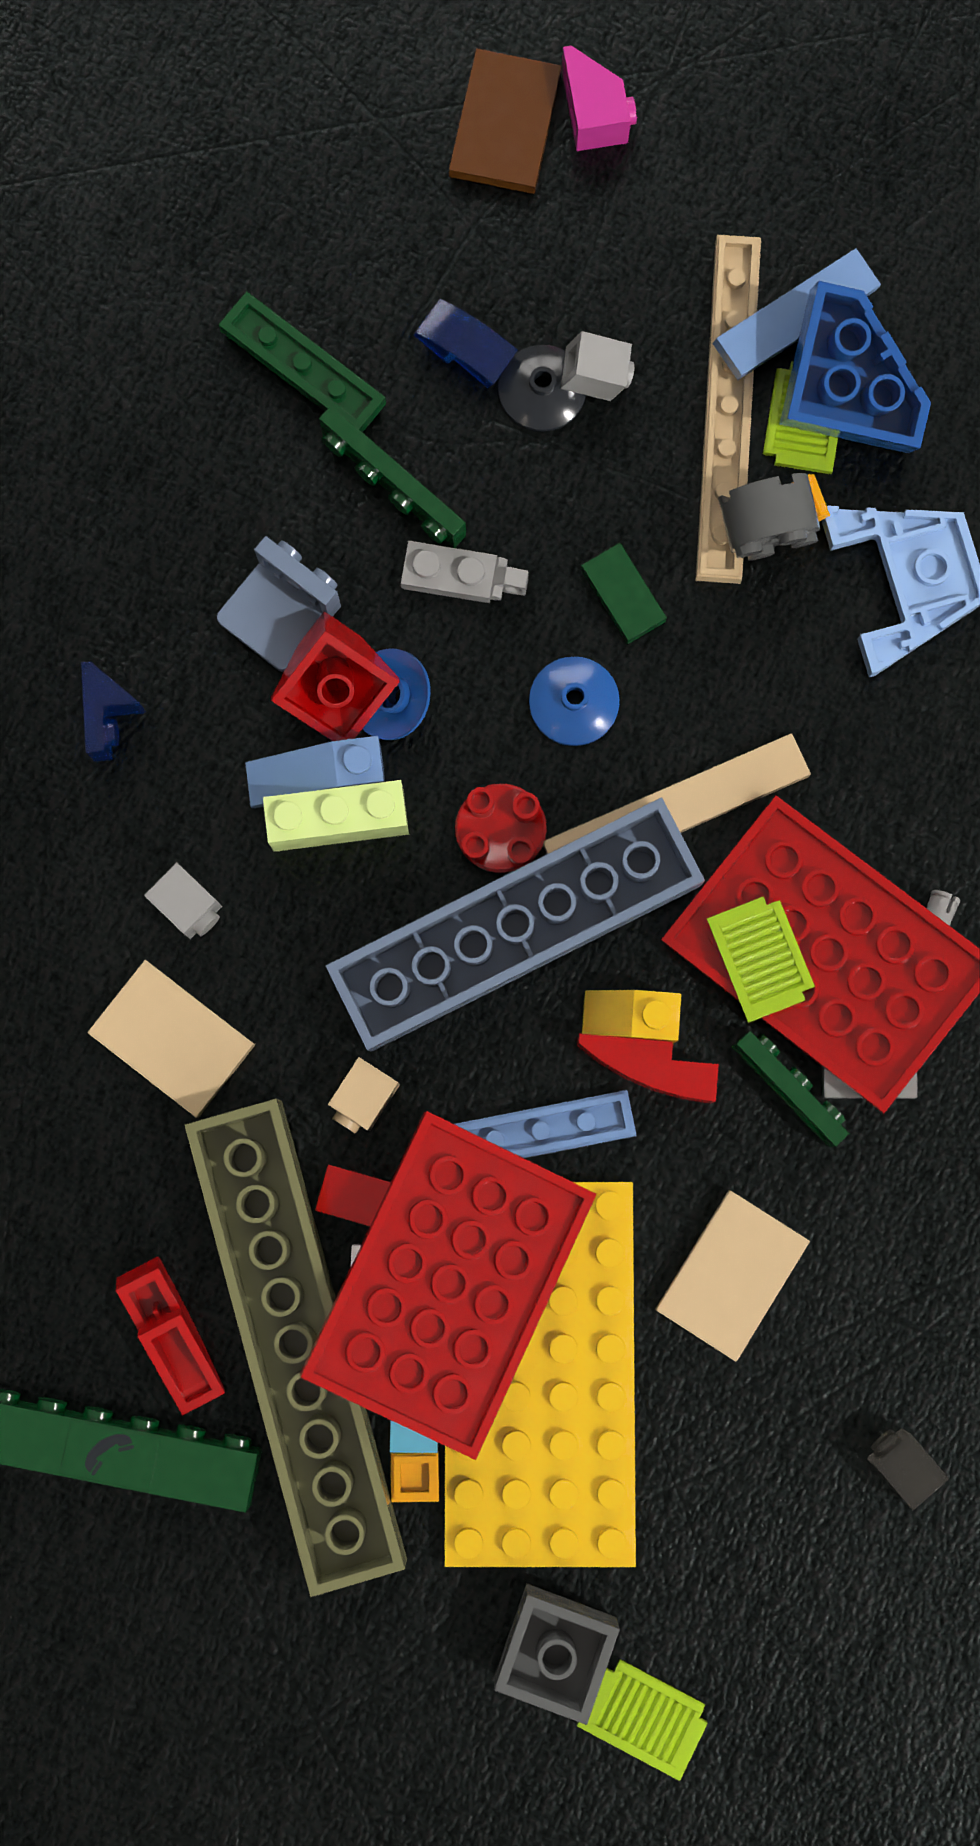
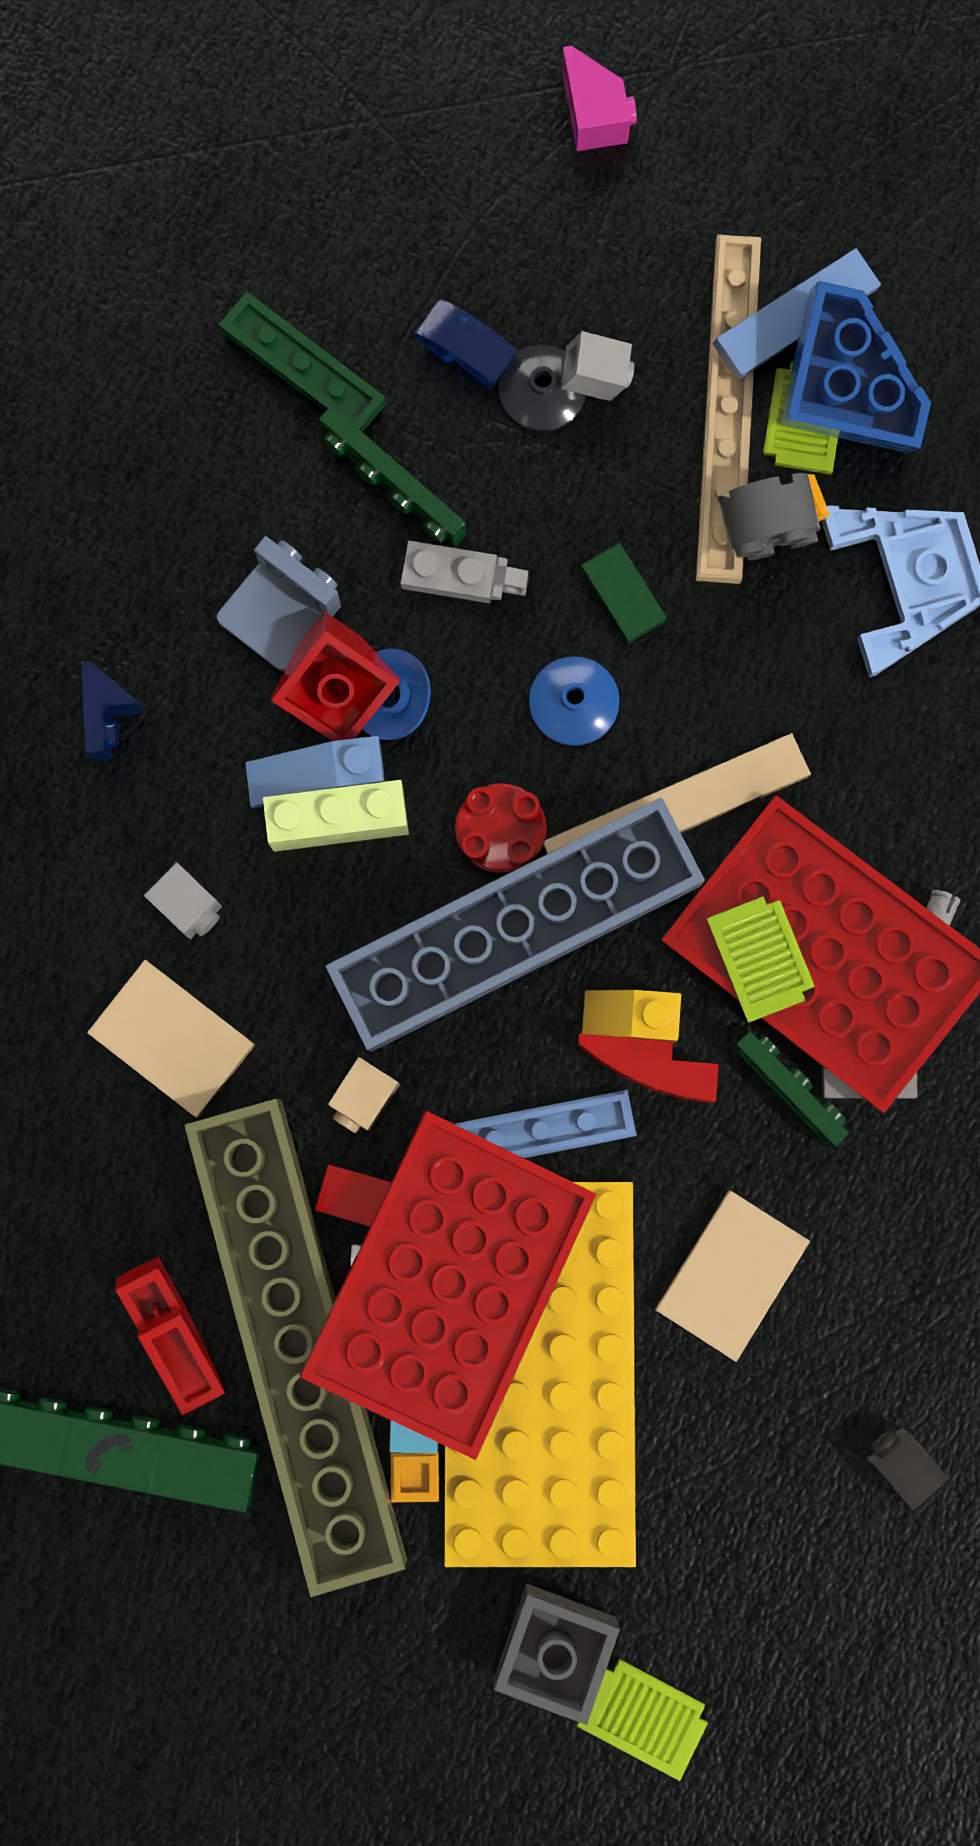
(505, 121): reddish brown tile -> none

